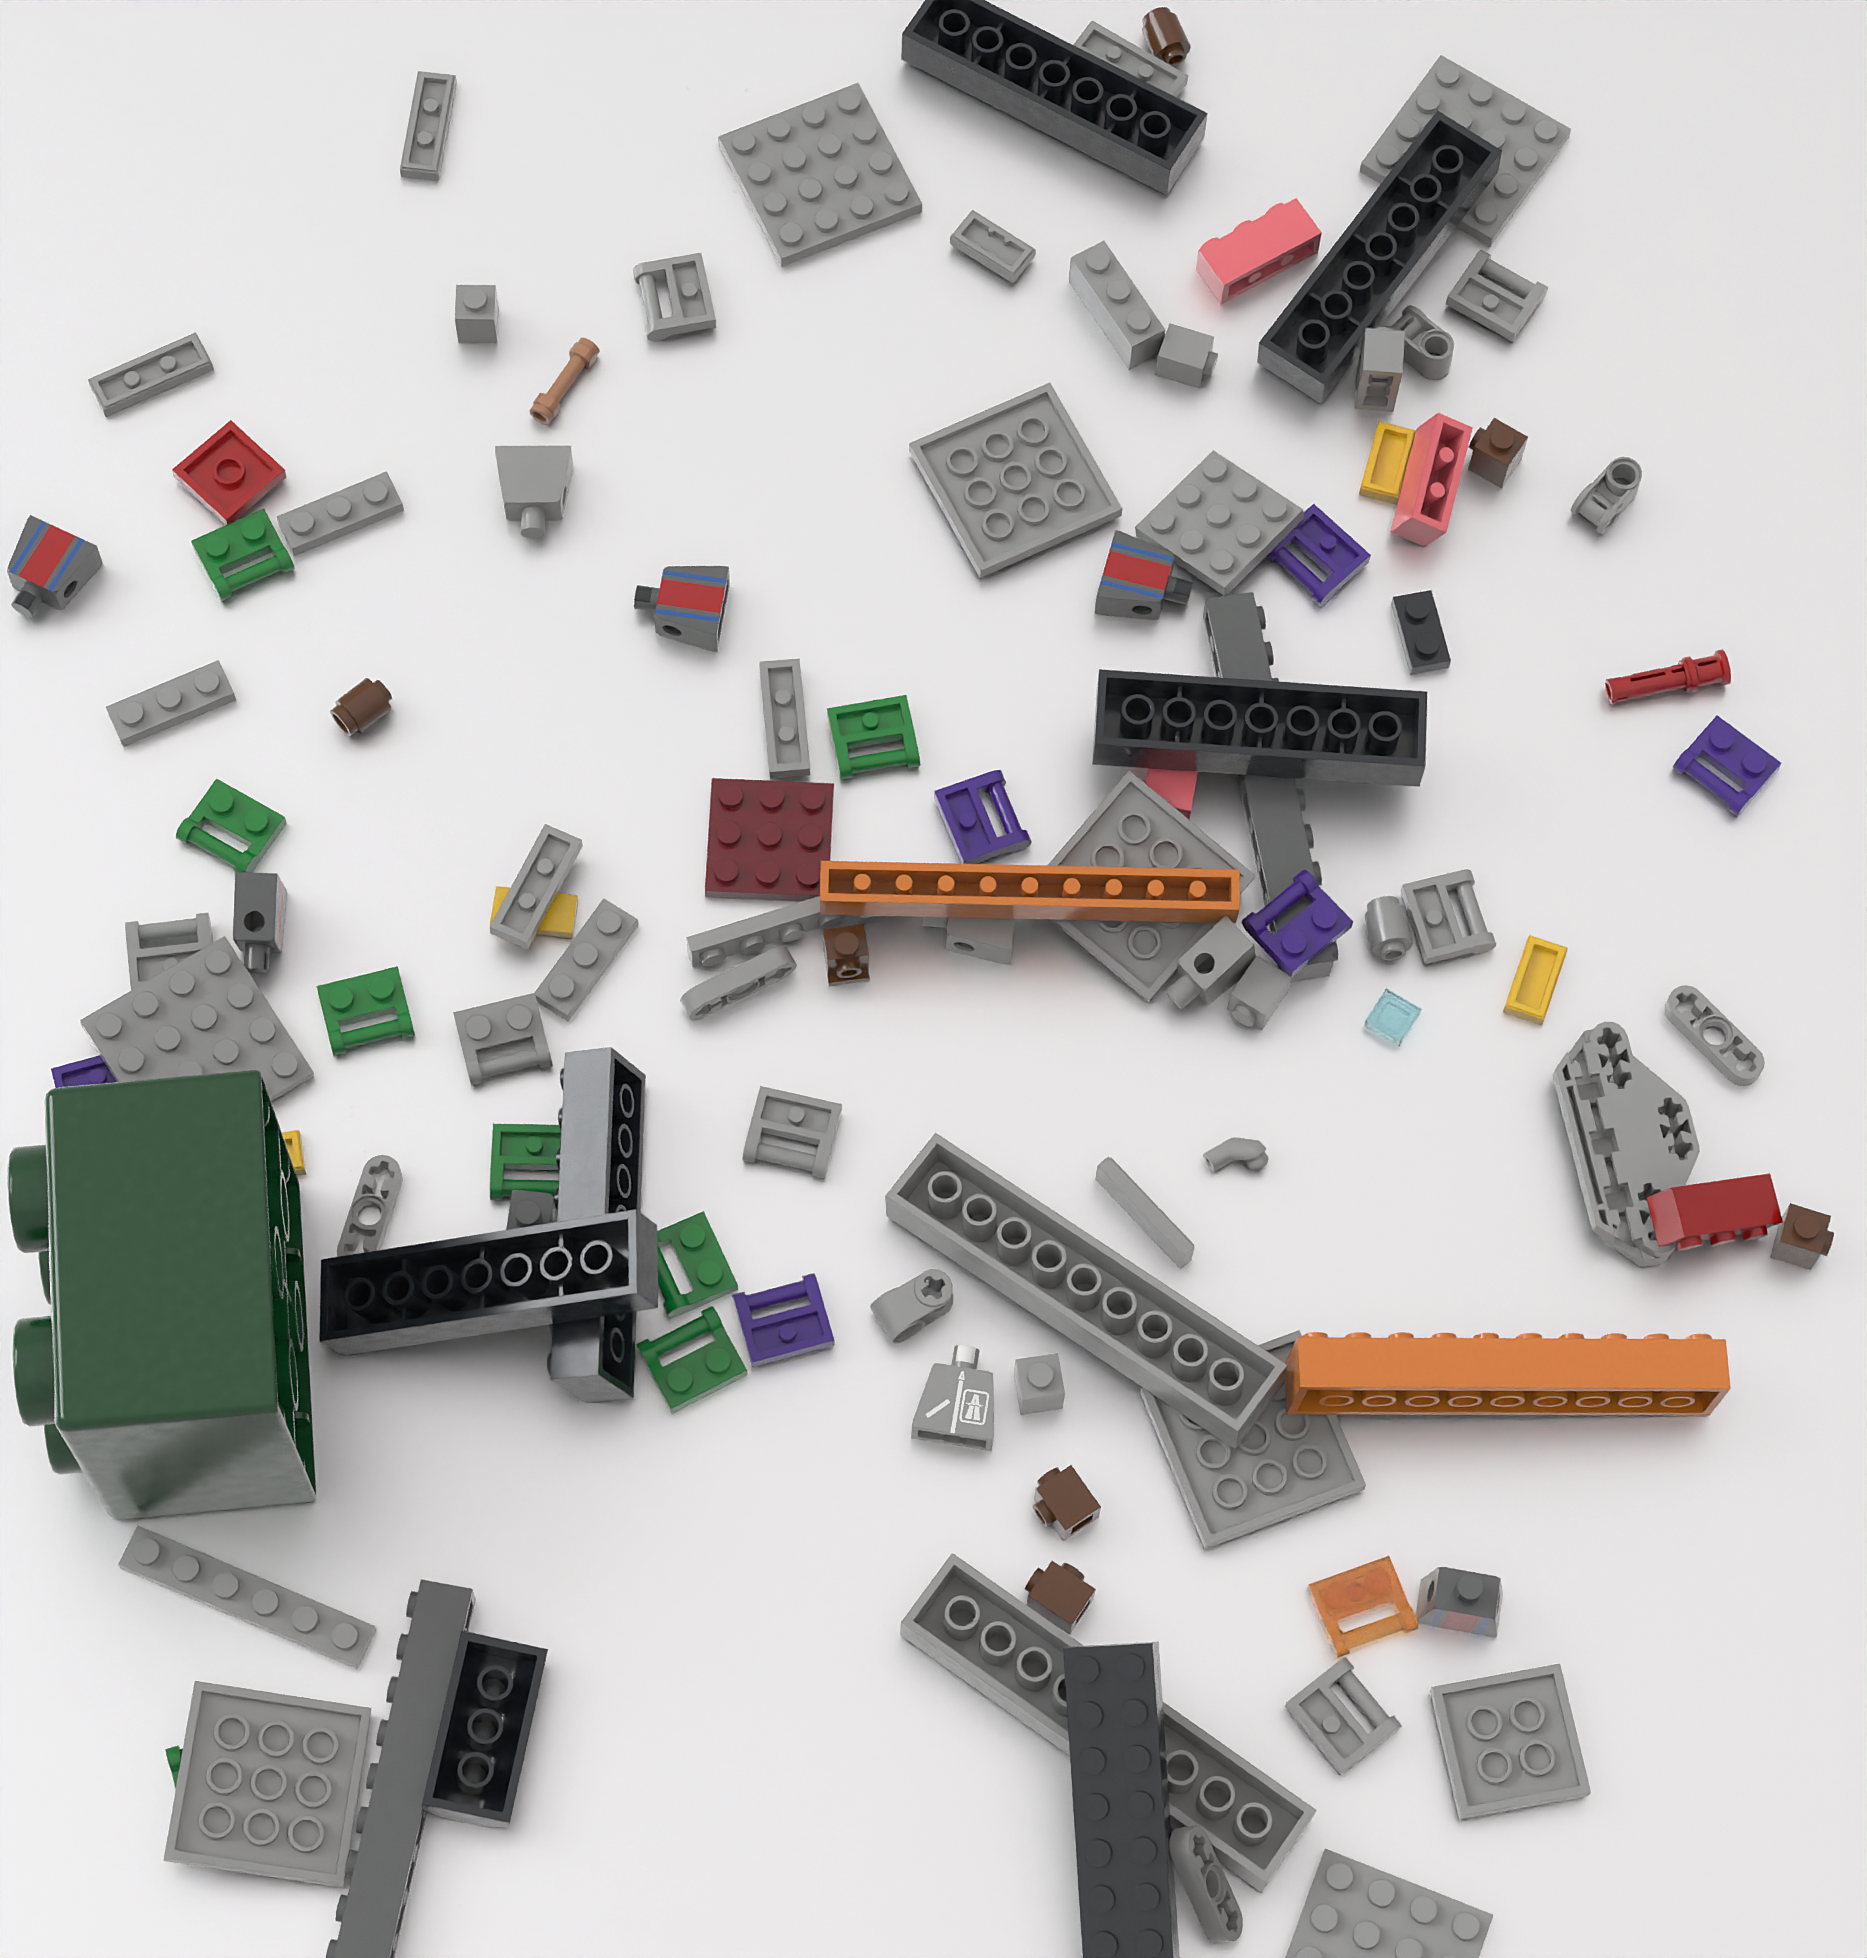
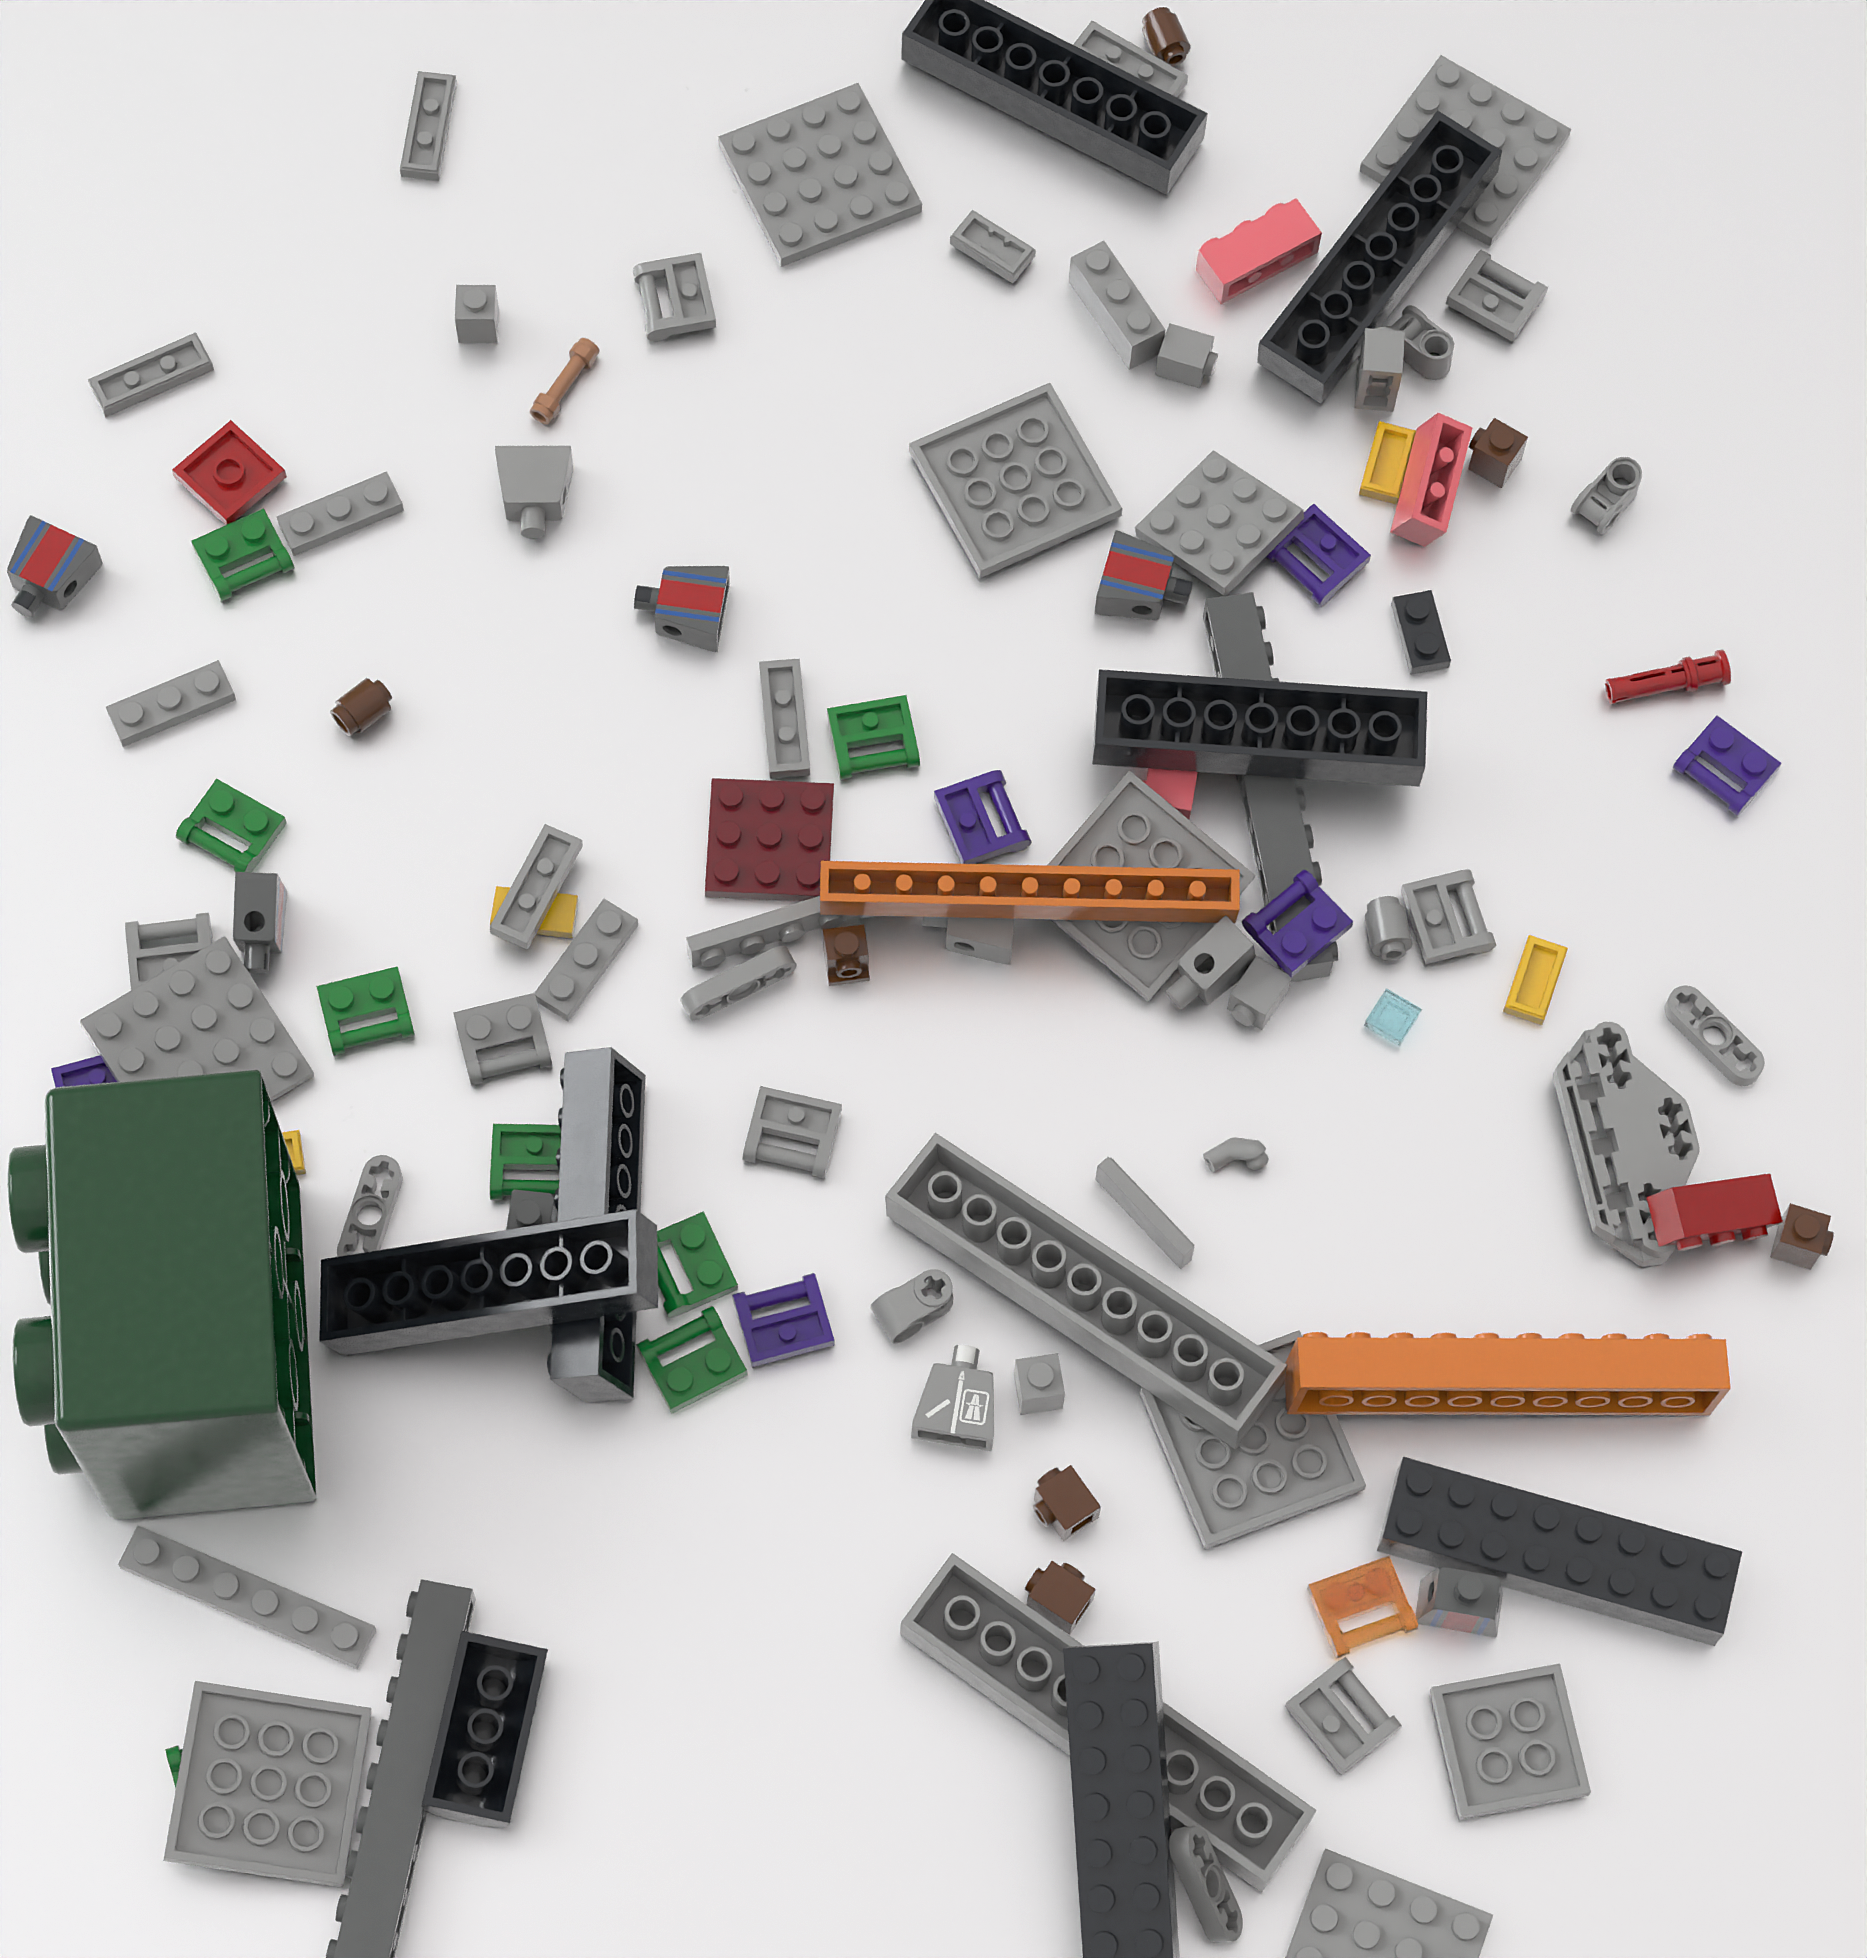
(1561, 1551): none -> black brick

